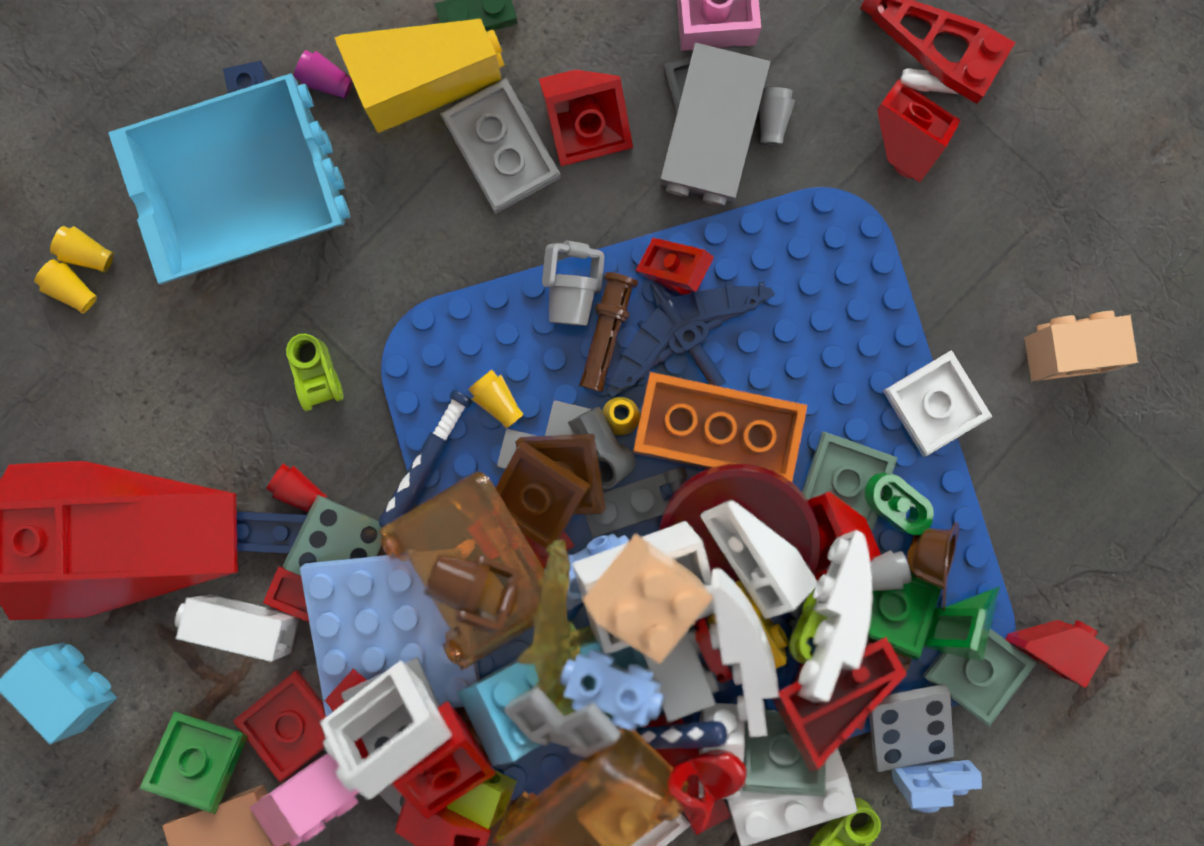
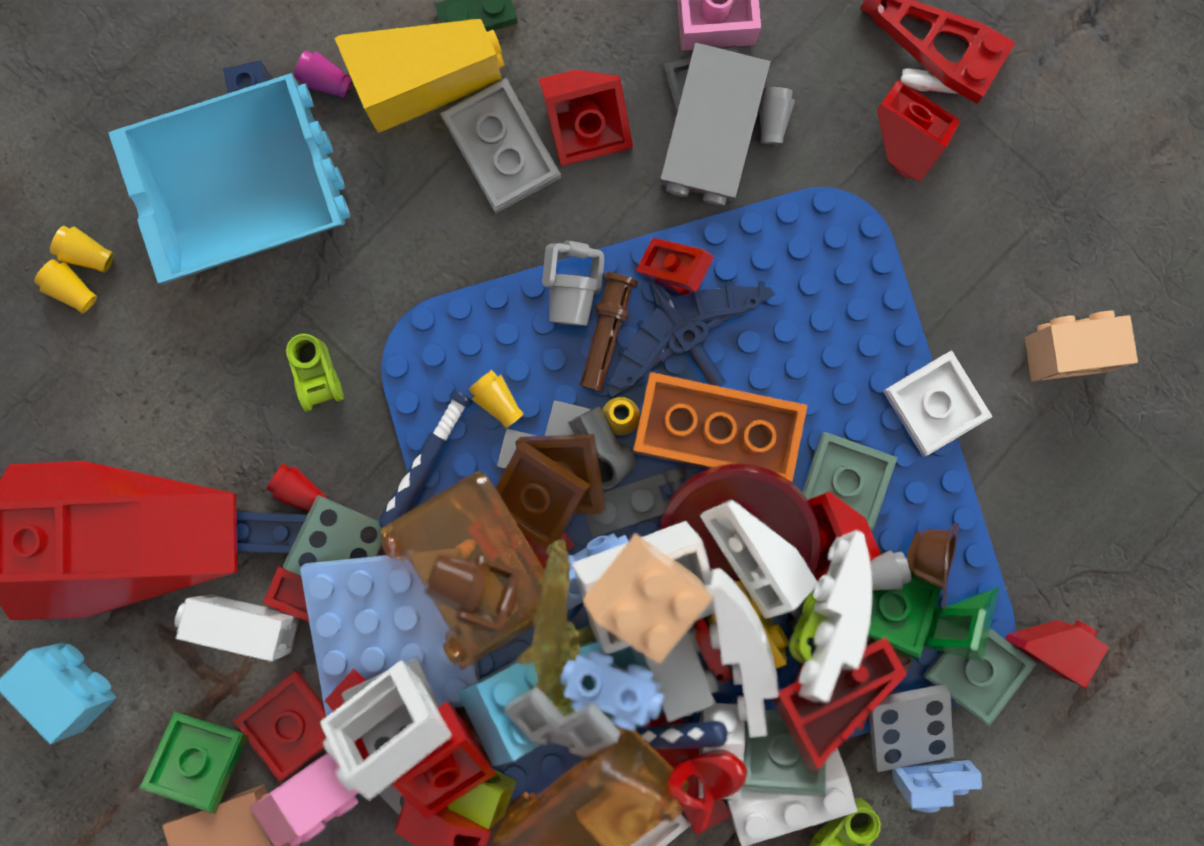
(896, 501): green plate -> none

